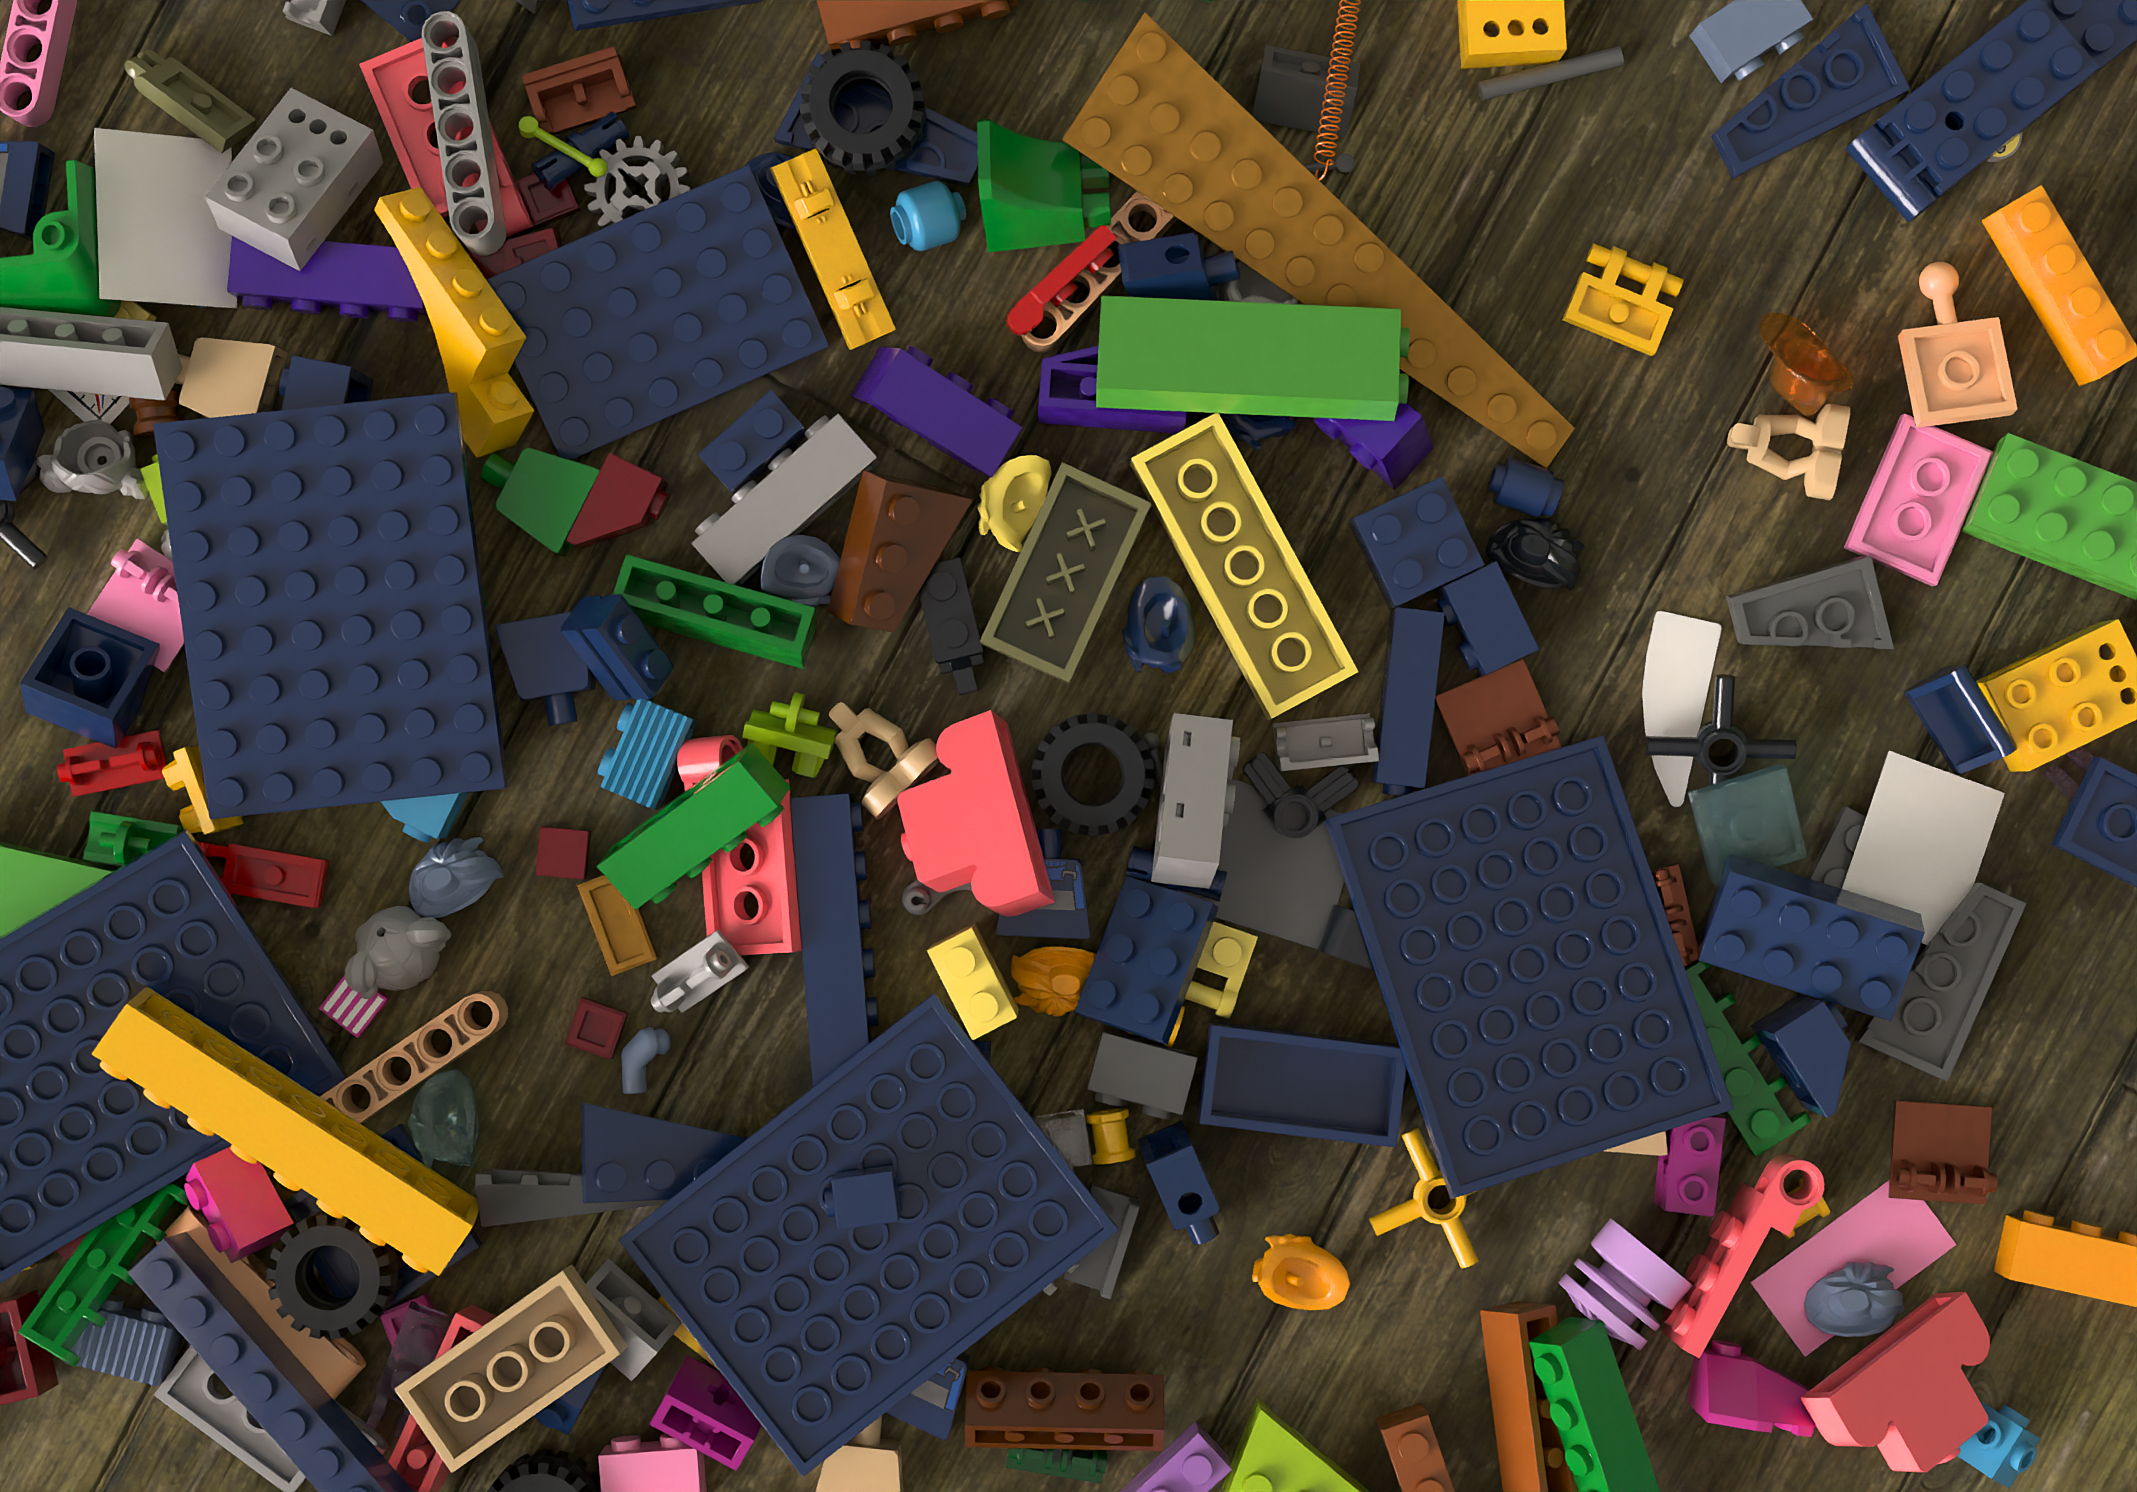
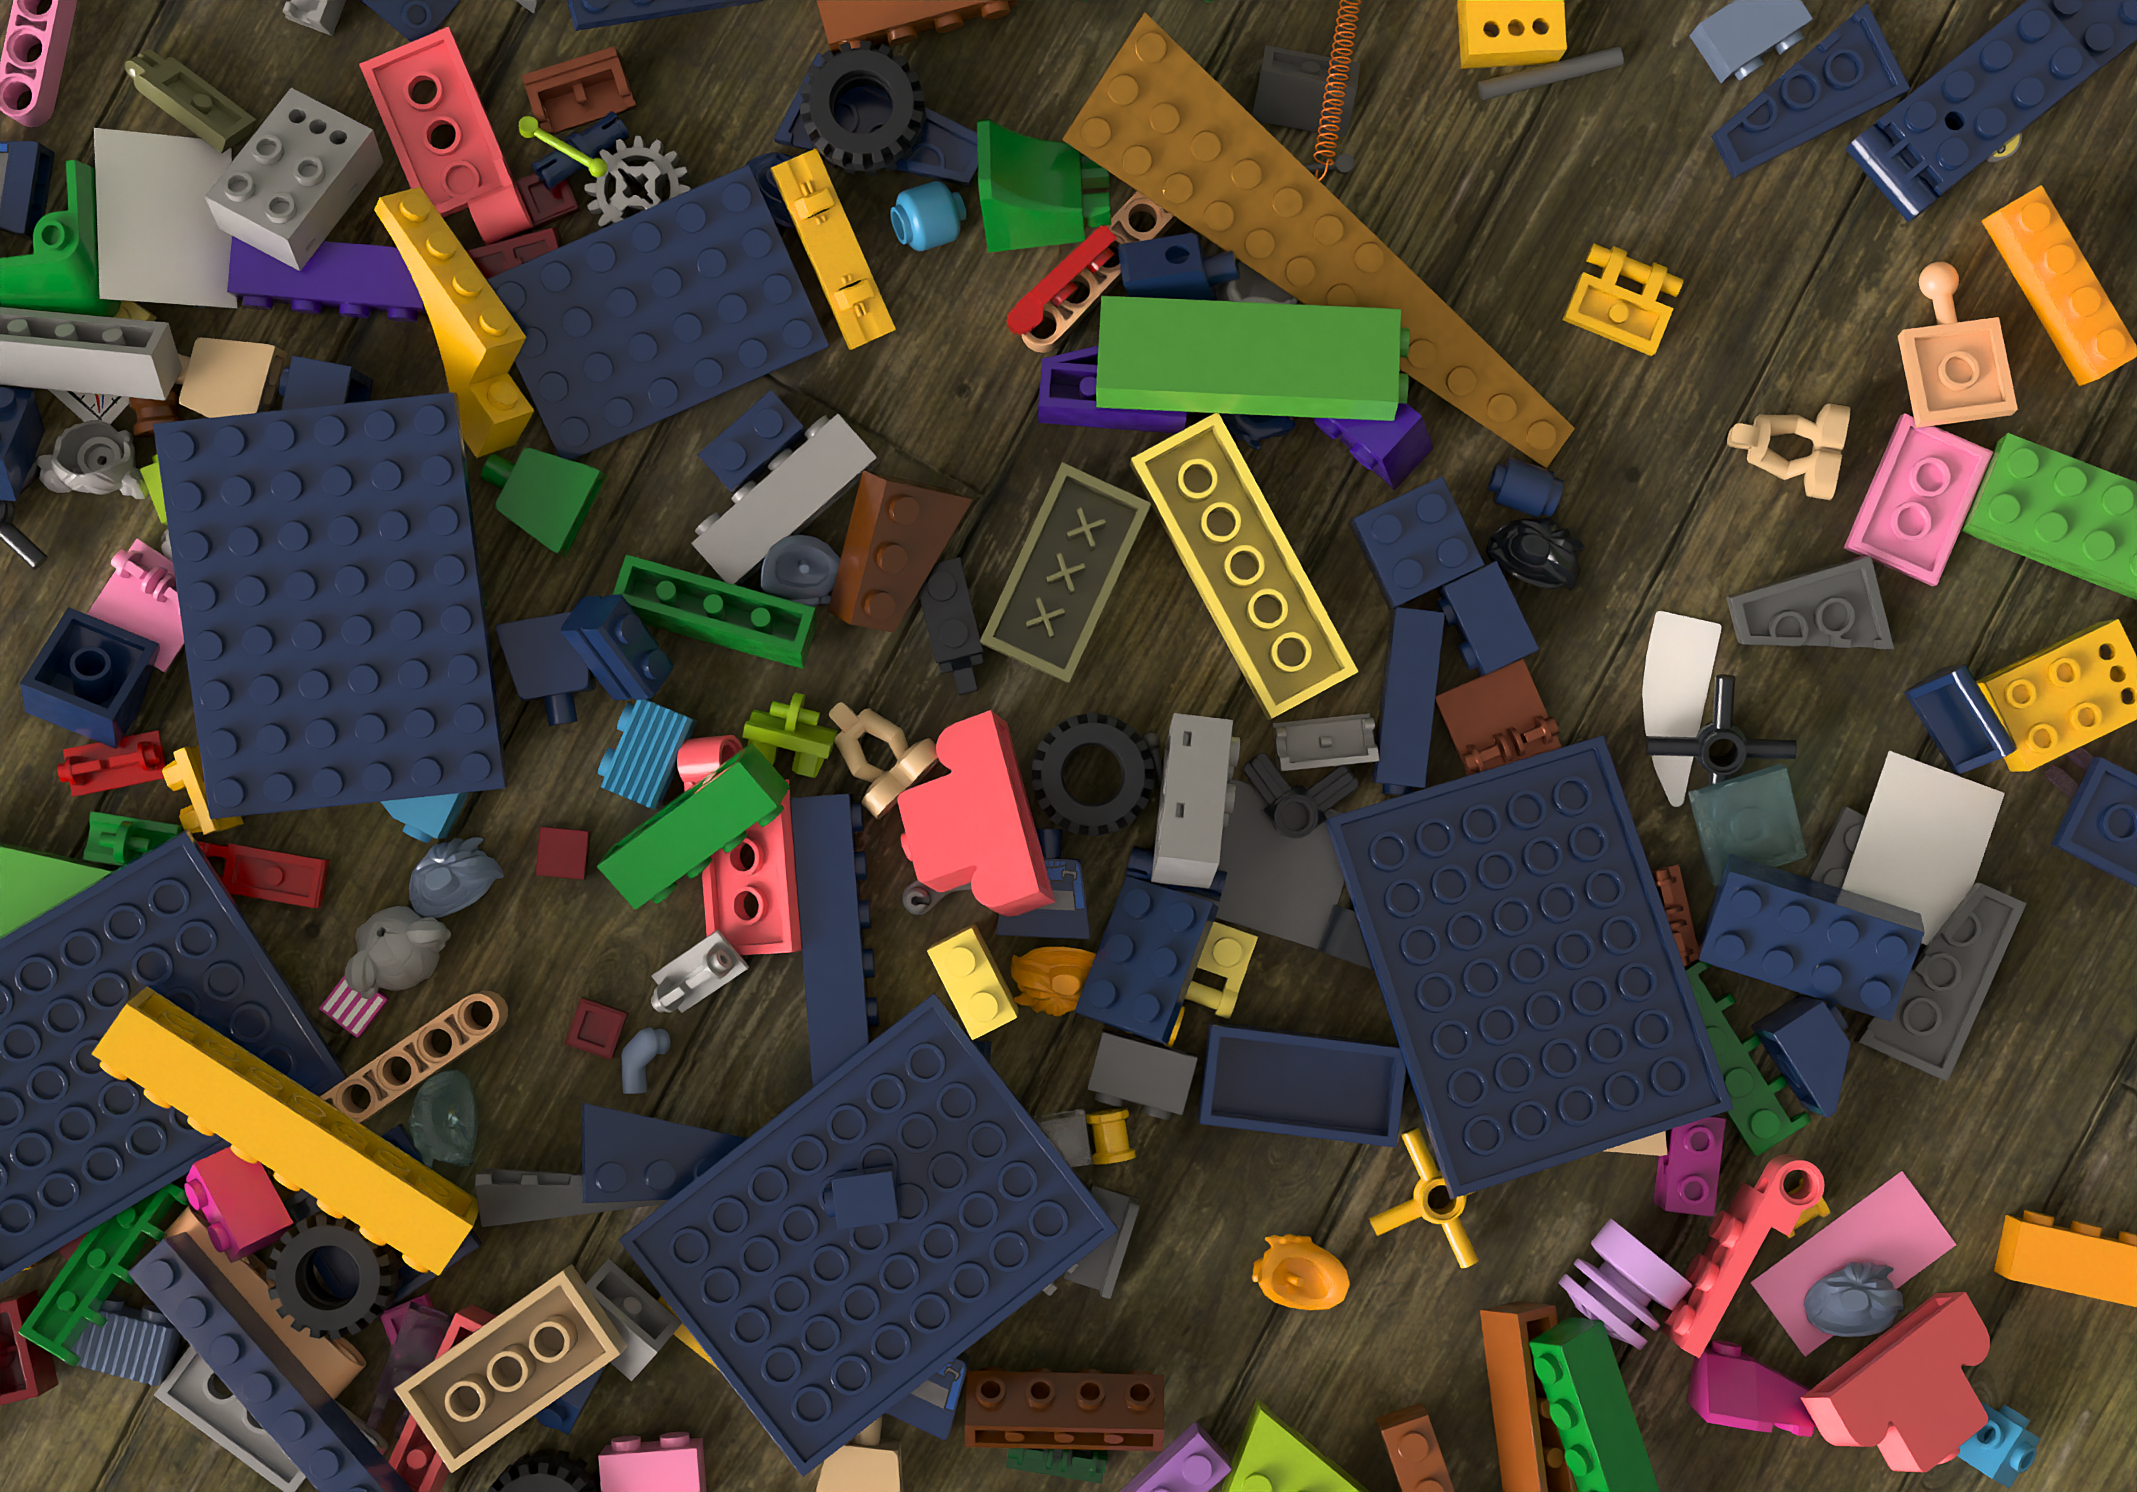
(451, 115): light grey beam -> none
(617, 926): pearl gold tile -> none
(619, 503): dark red slope -> none
(707, 1414): magenta brick -> none
(938, 408): dark purple wedge -> none
(1014, 499): light yellow hat -> none
(1159, 625): dark blue hat -> none
(1181, 1181): dark blue torso -> none
(1802, 365): clear orange piece -> none
(1941, 1153): copper hinge -> none

